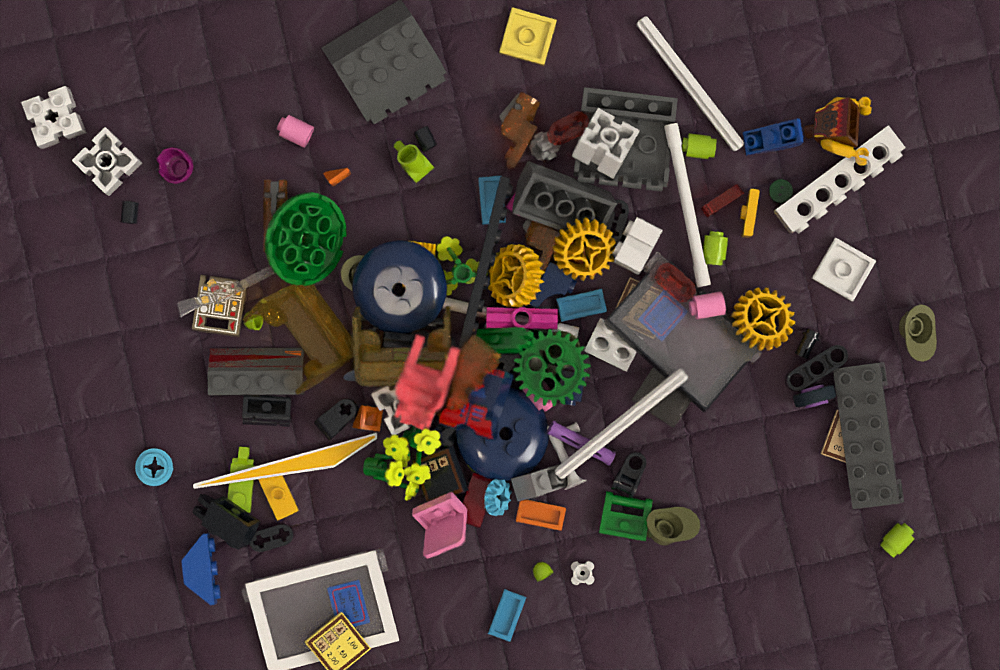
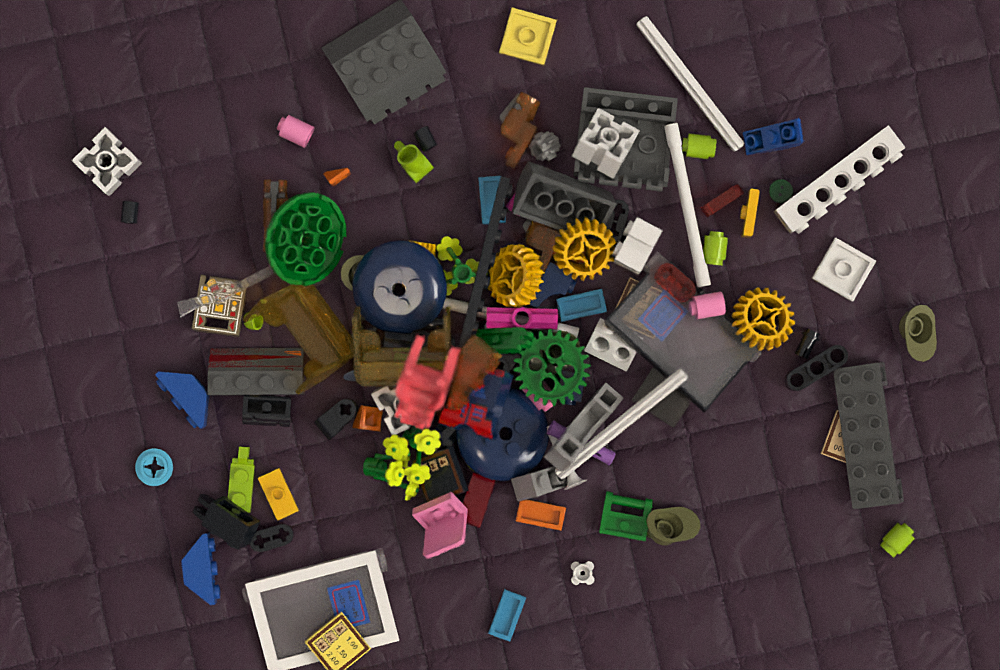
(67, 123): white brick -> none
(175, 165): magenta hair -> none
(187, 394): none -> blue slope
(313, 460): yellow sticker -> none
(494, 505): medium azure gear -> none
(541, 571): lime hinge -> none
(566, 123): clear red beam -> none
(583, 426): none -> light grey arch
(629, 475): black piece -> none
(814, 396): black wheel -> none
(838, 127): torso -> none

